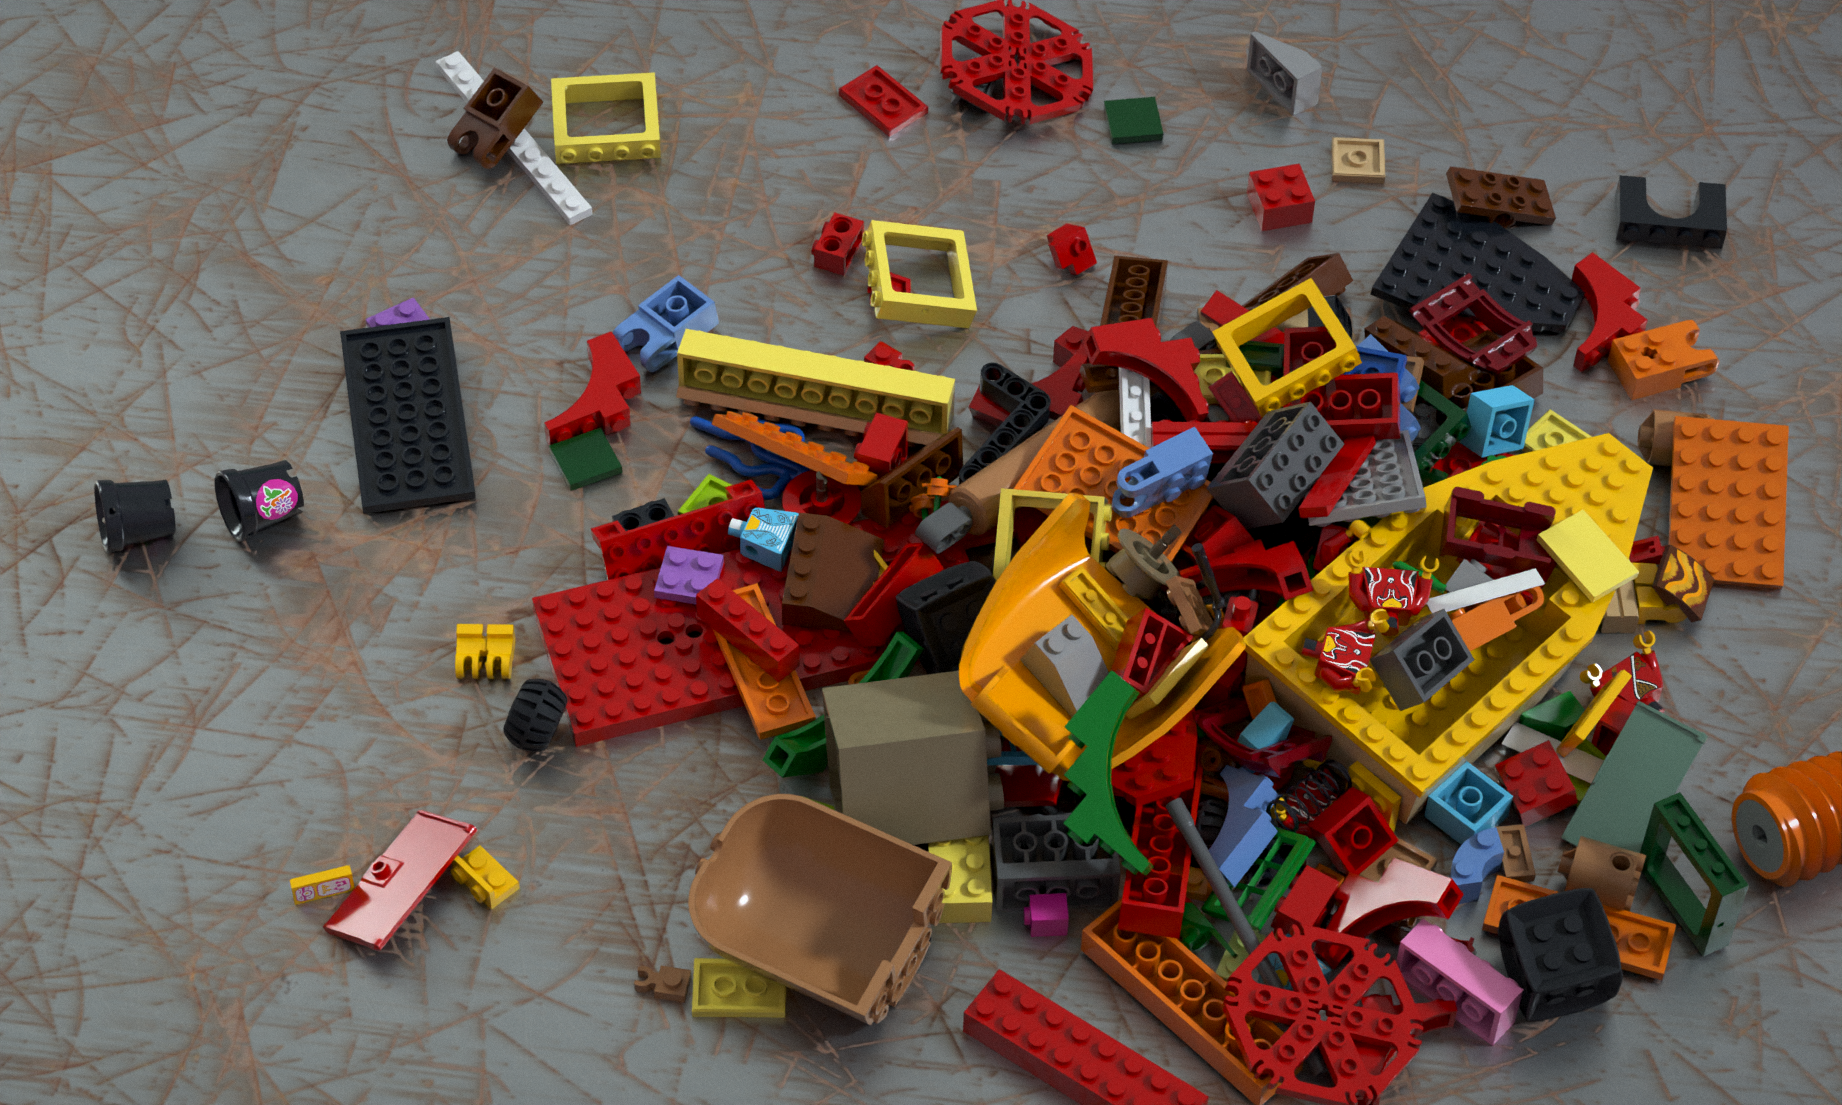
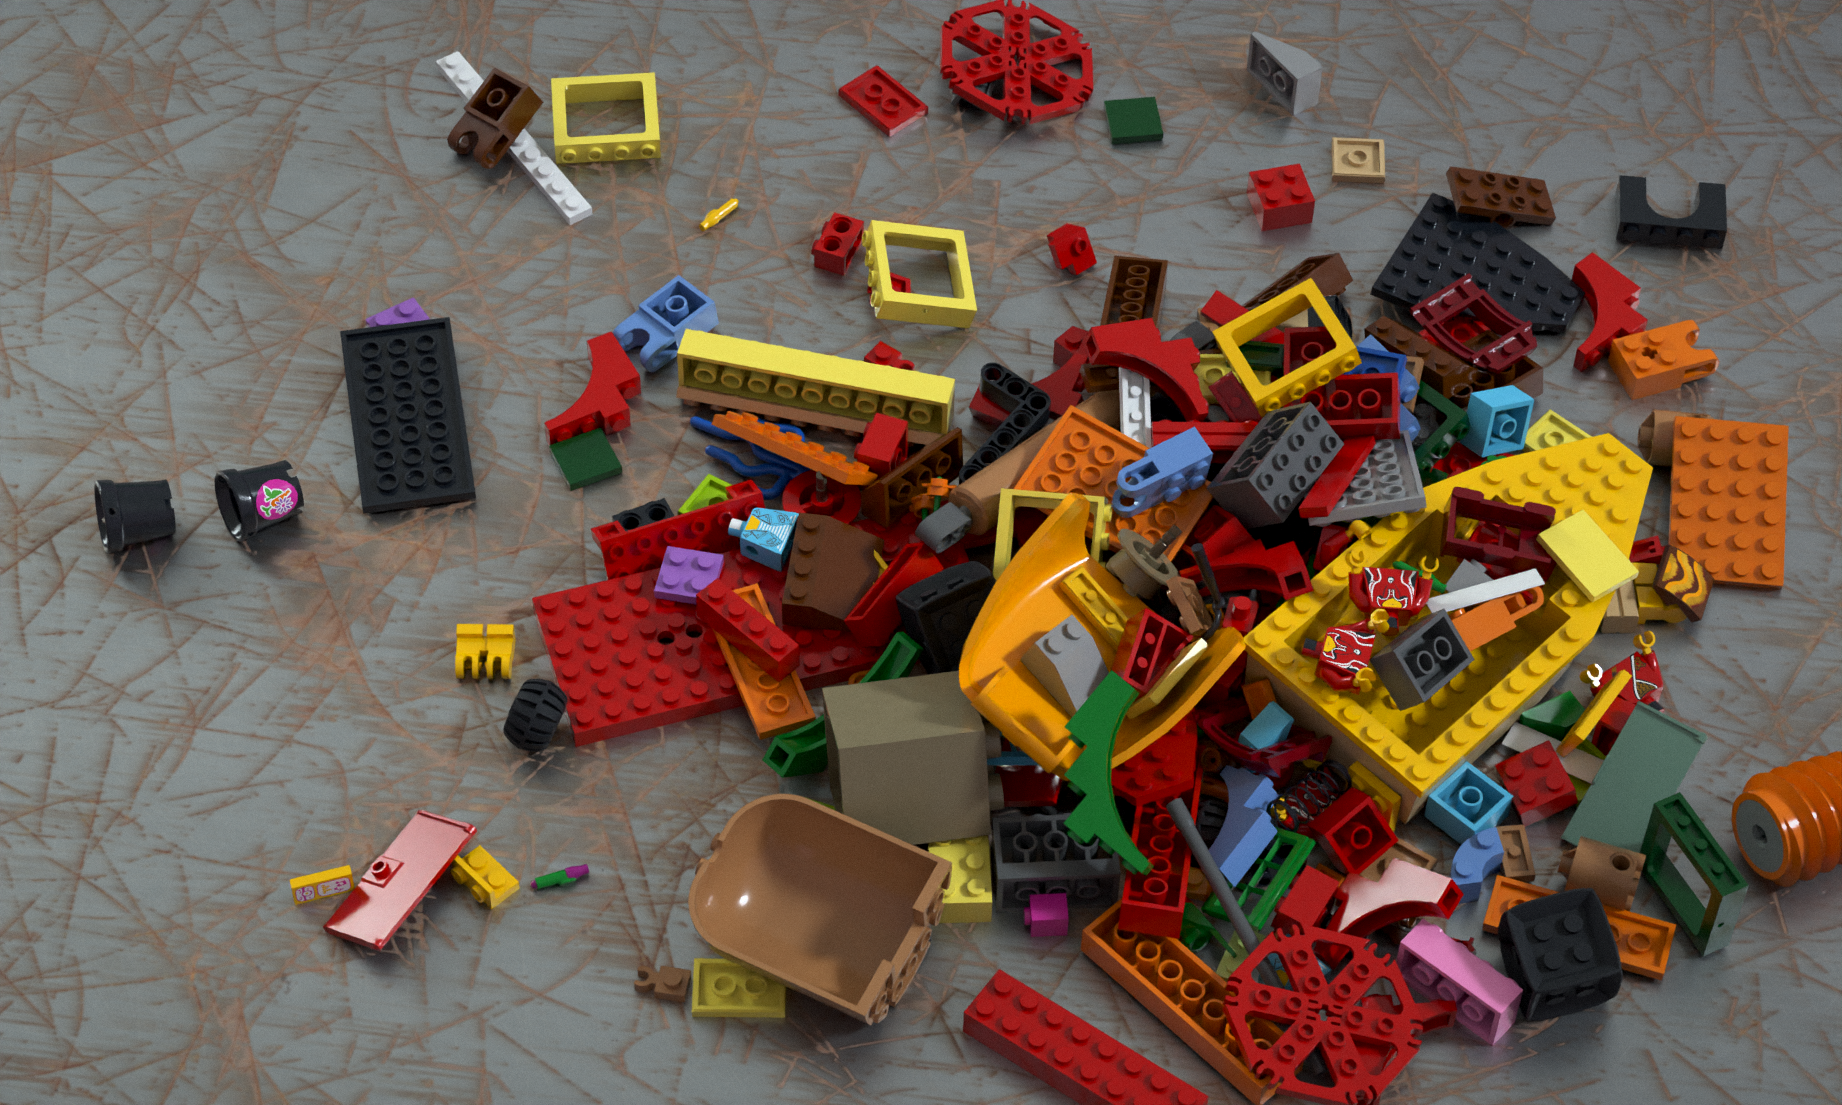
(561, 877): none -> green piece
(716, 215): none -> yellow piece

